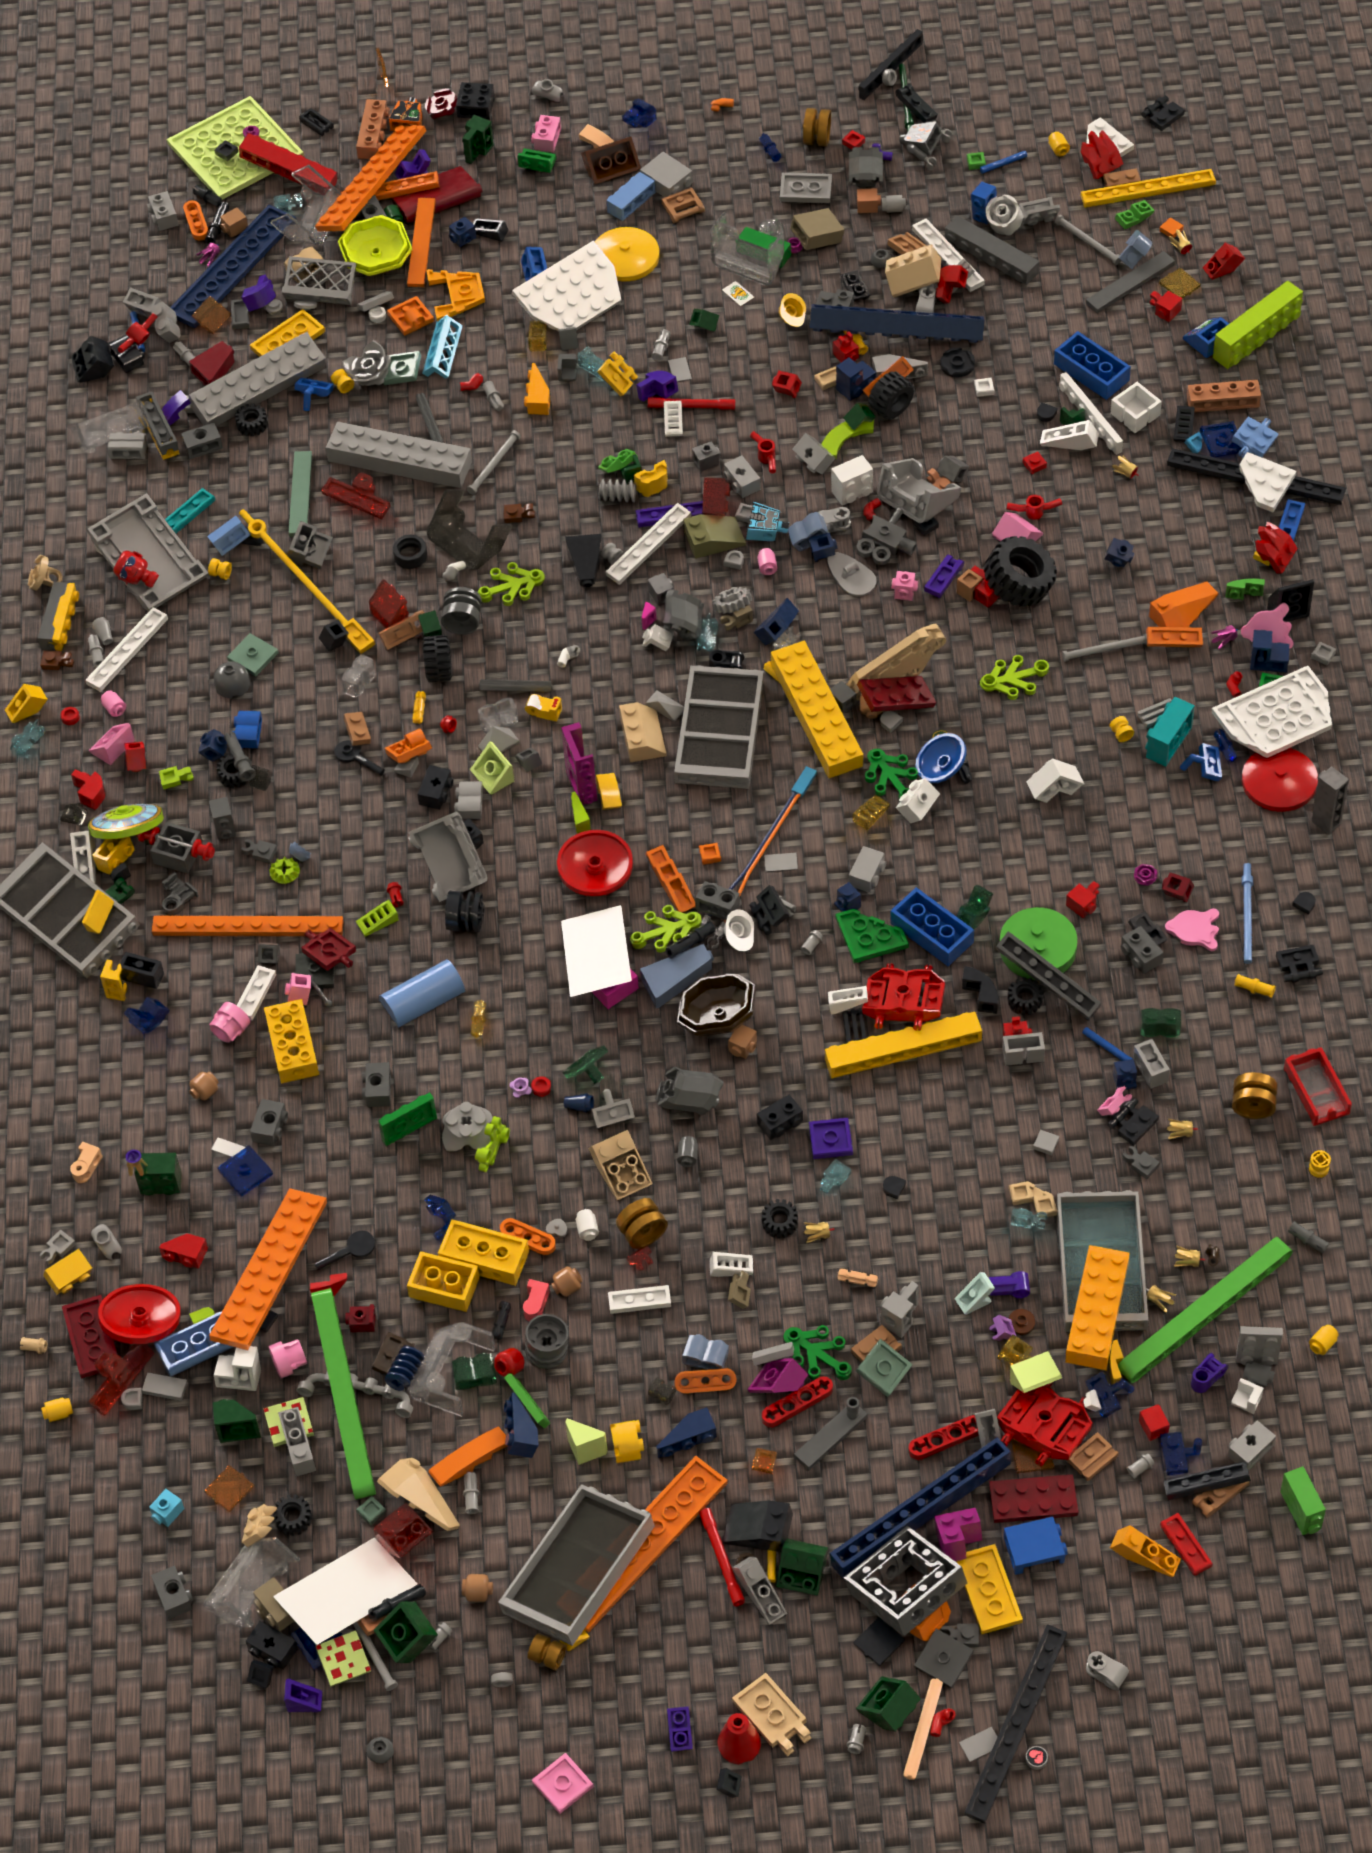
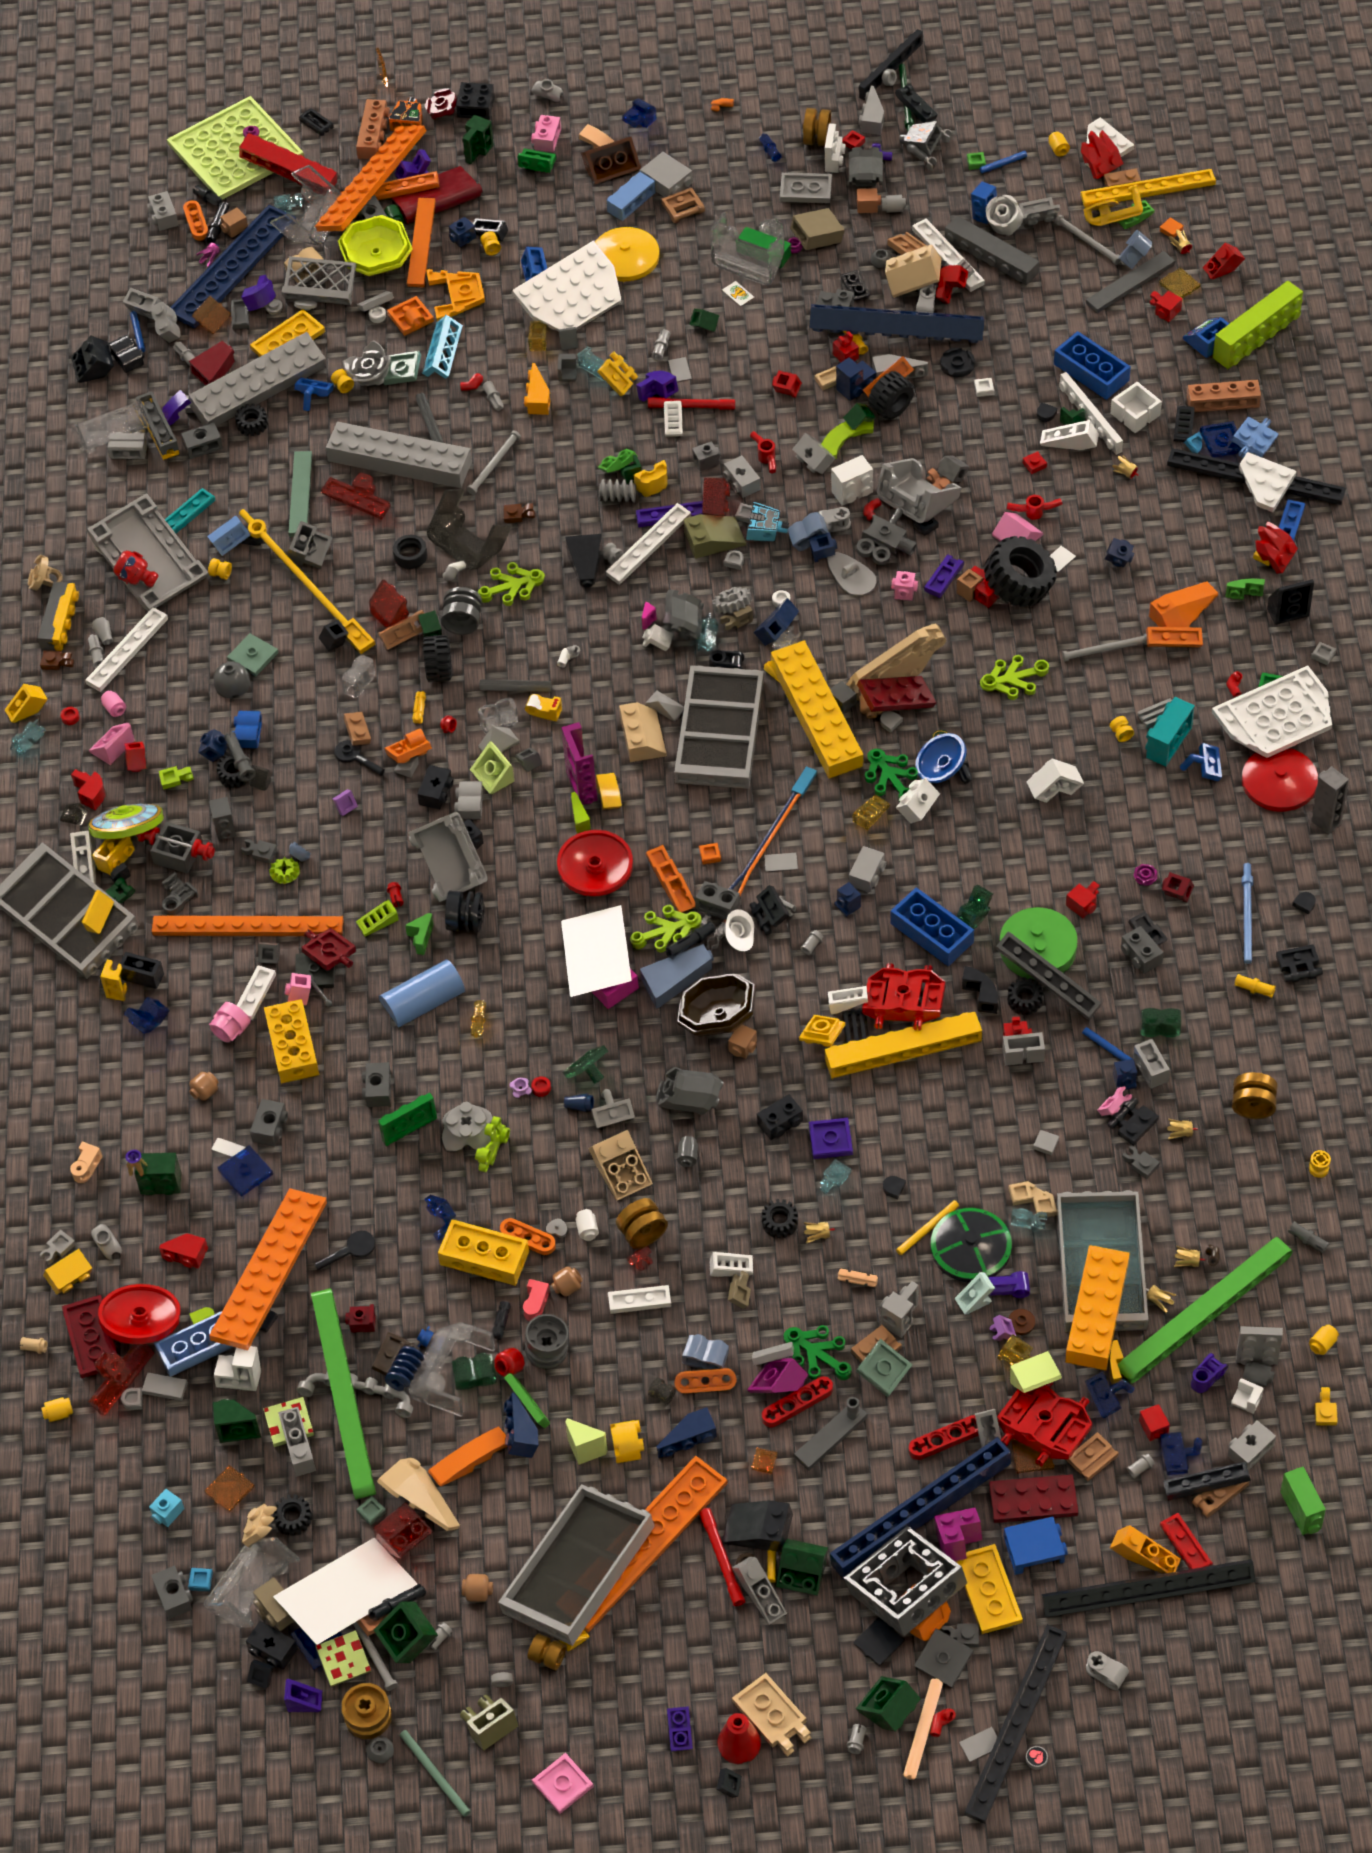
(137, 333): red piece -> none
(200, 1579): none -> dark azure tile
(226, 150): black plate -> none
(287, 1357): bright pink piece -> none
(335, 1283): red slope -> none
(345, 802): none -> medium lavender tile
(366, 1711): none -> pearl gold wheel
(421, 931): none -> bright green slope
(425, 1337): none -> blue plate
(433, 1771): none -> sand green piece
(443, 1281): yellow brick -> none
(471, 1493): light grey axle -> none
(490, 243): none -> yellow wheel
(491, 1723): none -> olive brick
(659, 586): flat silver brick -> none
(767, 561): bright pink brick -> none
(779, 596): none -> white tile
(792, 310): yellow piece -> none
(822, 1030): none -> yellow piece
(833, 150): none -> white plate
(869, 936): green plate -> none
(873, 114): none -> light grey slope
(926, 1228): none -> yellow bar
(970, 1243): none -> black dish
(1062, 557): none -> white sticker
(1091, 1401): white tile -> none
(1107, 217): none -> yellow piece
(1148, 1588): none -> black plate
(1166, 116): black plate -> none
(1195, 928): bright pink tile -> none
(1225, 745): clear blue axle -> none
(1228, 634): flat silver piece -> none
(1268, 655): dark blue brick -> none
(1272, 622): bright pink tile -> none
(1317, 1086): door -> none
(1325, 1411): none -> yellow plate

